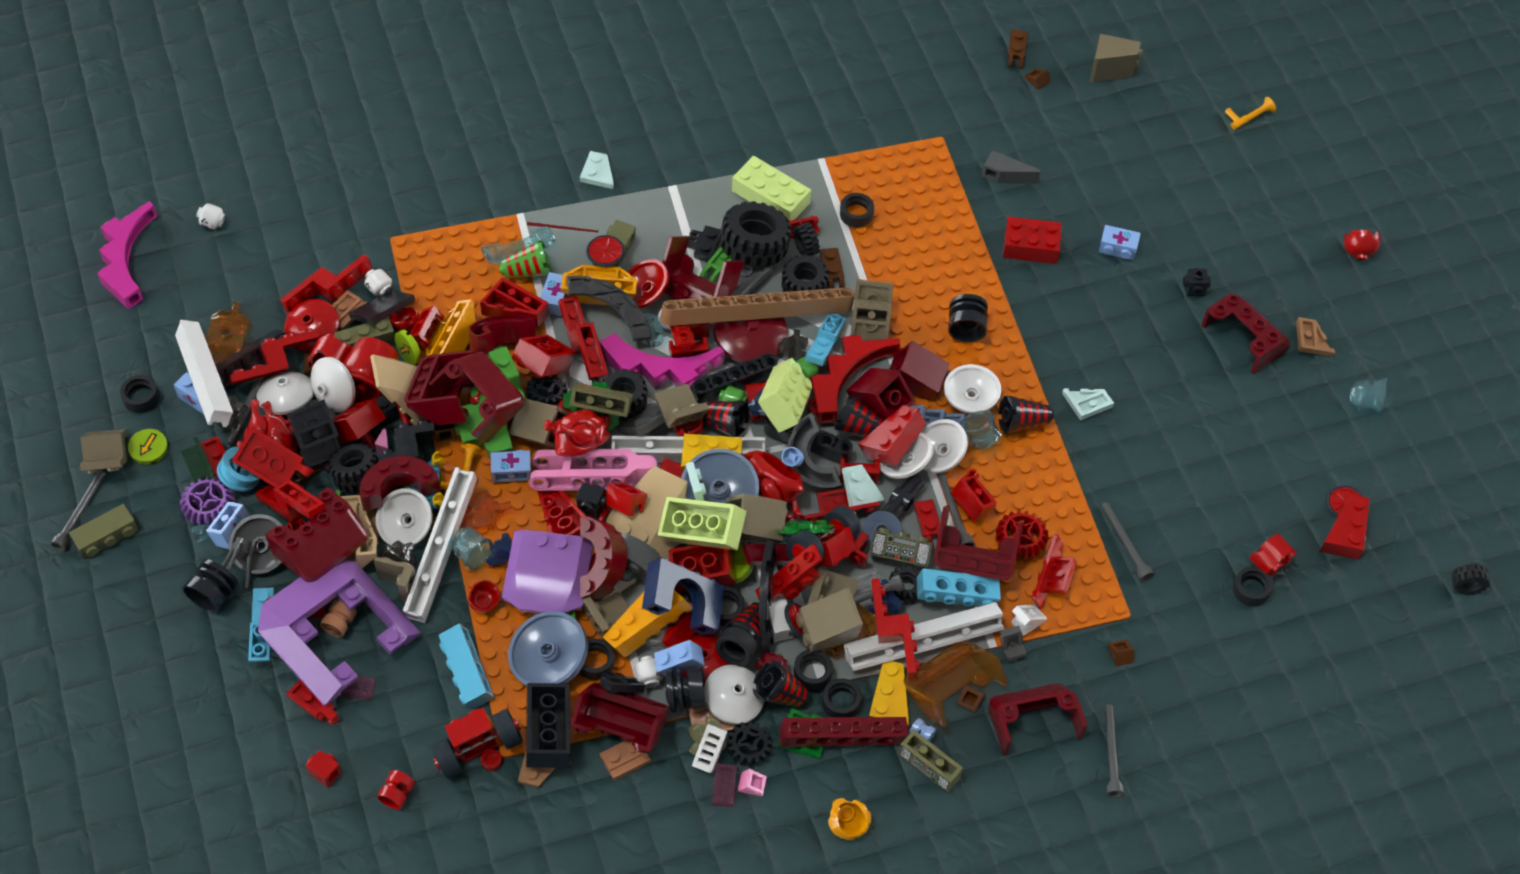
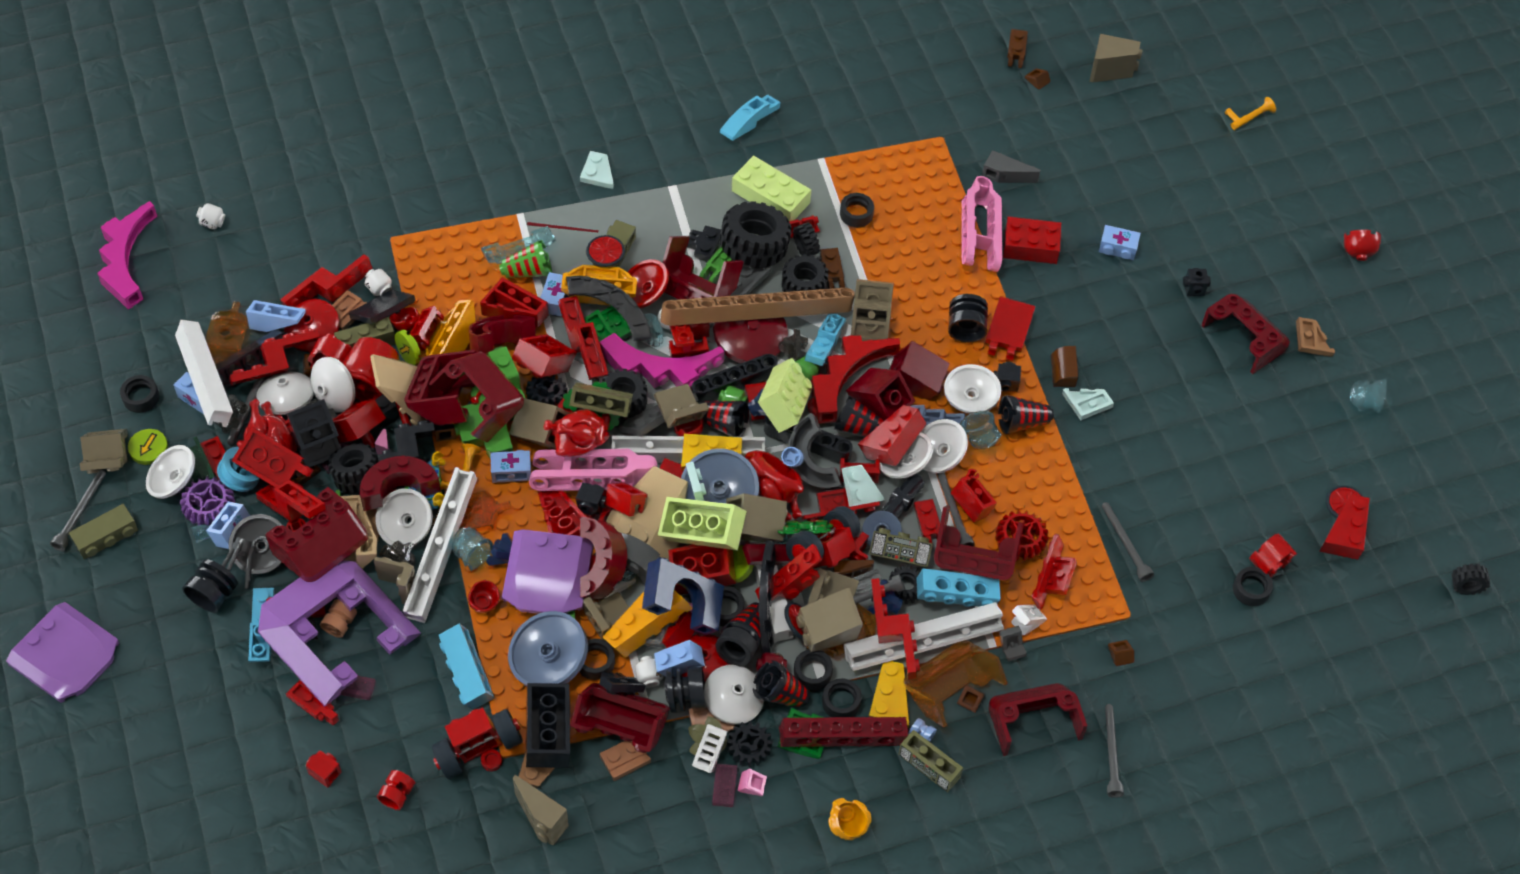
(64, 653): none -> medium lavender wedge
(170, 472): none -> white dish
(270, 316): none -> light blue slope
(543, 813): none -> dark tan slope
(608, 322): none -> green slope
(747, 116): none -> medium azure slope
(853, 568): none -> reddish brown slope
(982, 194): none -> bright pink piece
(1009, 326): none -> red tile
(1009, 376): none -> black brick
(1064, 367): none -> reddish brown brick

